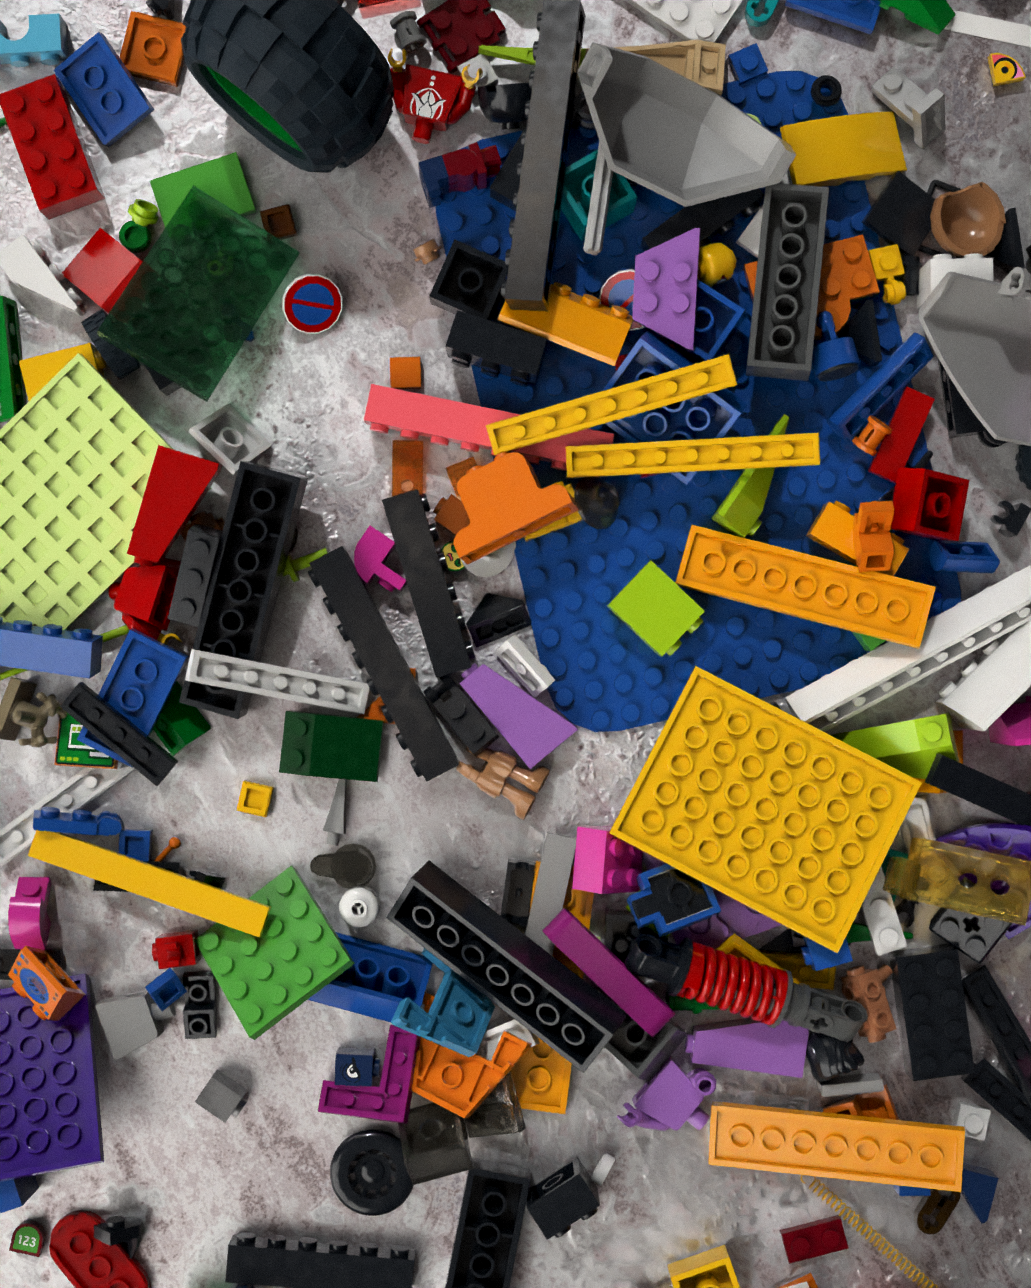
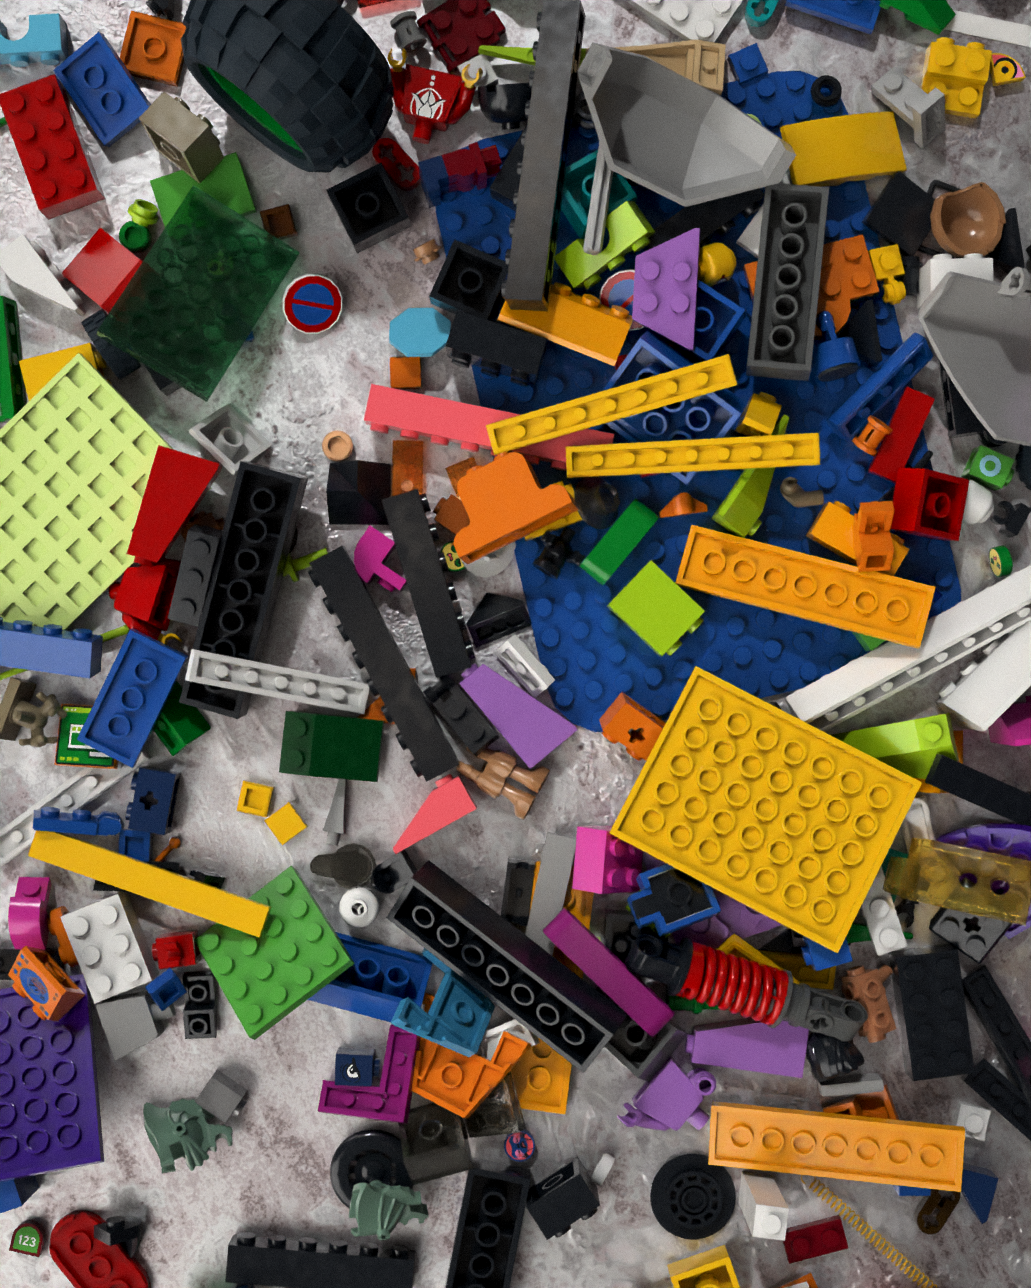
(57, 928): none -> orange plate
(110, 946): none -> white brick
(119, 733): black tile -> none
(159, 816): none -> dark blue brick
(182, 136): none -> dark tan brick
(183, 1133): none -> sand green helmet
(285, 823): none -> yellow tile
(337, 446): none -> light nougat tile
(357, 492): none -> black slope
(369, 208): none -> black brick
(382, 1207): none -> sand green helmet
(393, 873): none -> black plate
(402, 159): none -> red beam
(419, 332): none -> medium azure piece
(442, 807): none -> coral slope
(519, 1145): none -> tile
(557, 553): none -> black piece
(619, 541): none -> green beam
(627, 232): none -> lime arch
(628, 714): none -> orange brick
(682, 505): none -> orange piece
(692, 1197): none -> black wheel
(759, 415): none -> yellow slope
(763, 1206): none -> white brick
(797, 496): none -> dark tan arm
(958, 74): none -> yellow plate
(963, 557): blue brick -> none
(978, 504): none -> white head
(988, 468): none -> bright green brick
(1000, 561): none -> green tile

